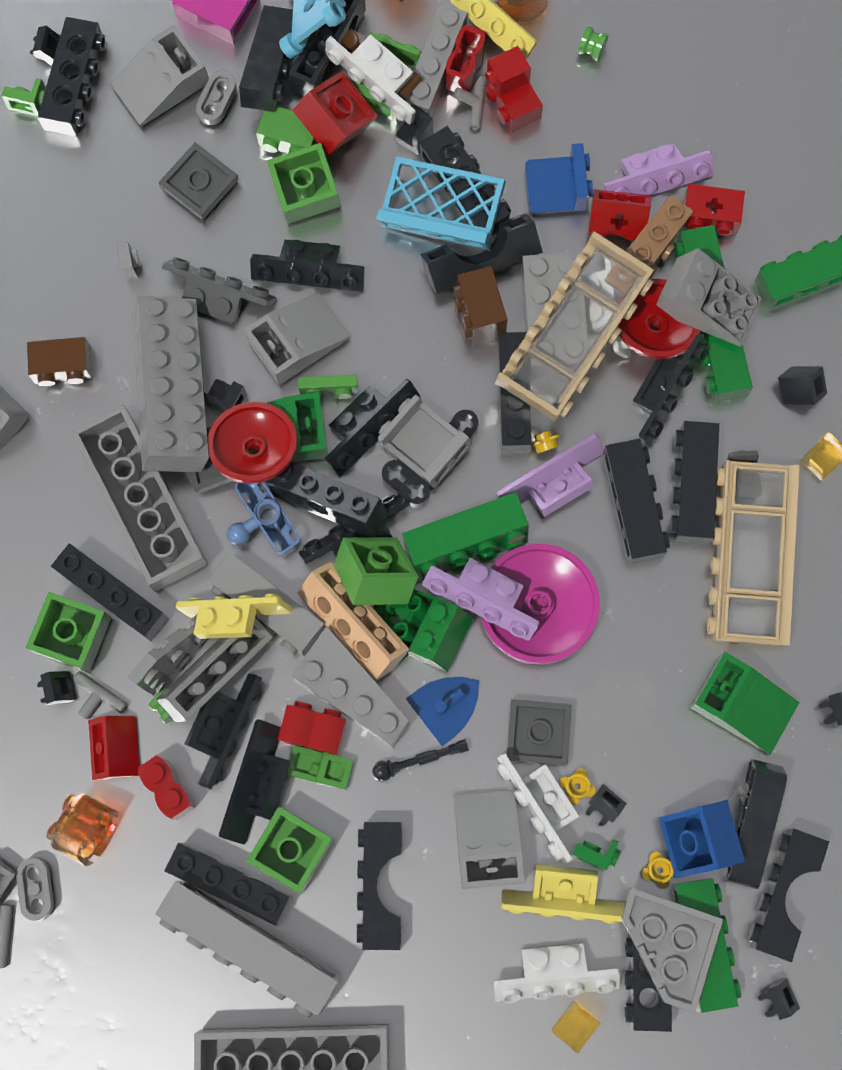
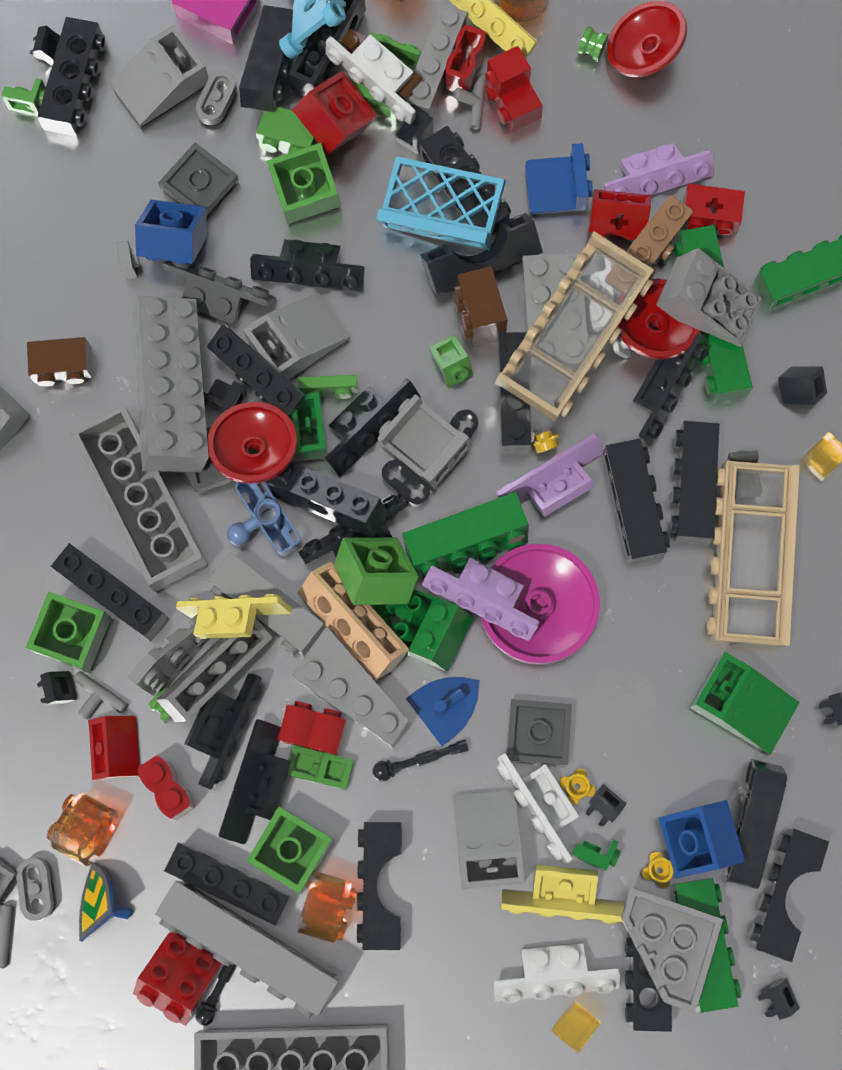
(98, 902): none -> shield
(170, 231): none -> blue brick
(176, 978): none -> red bracket
(205, 1014): none -> black piece
(255, 371): none -> black bracket
(326, 908): none -> clear orange brick
(452, 360): none -> bright green bracket
(647, 39): none -> red dish

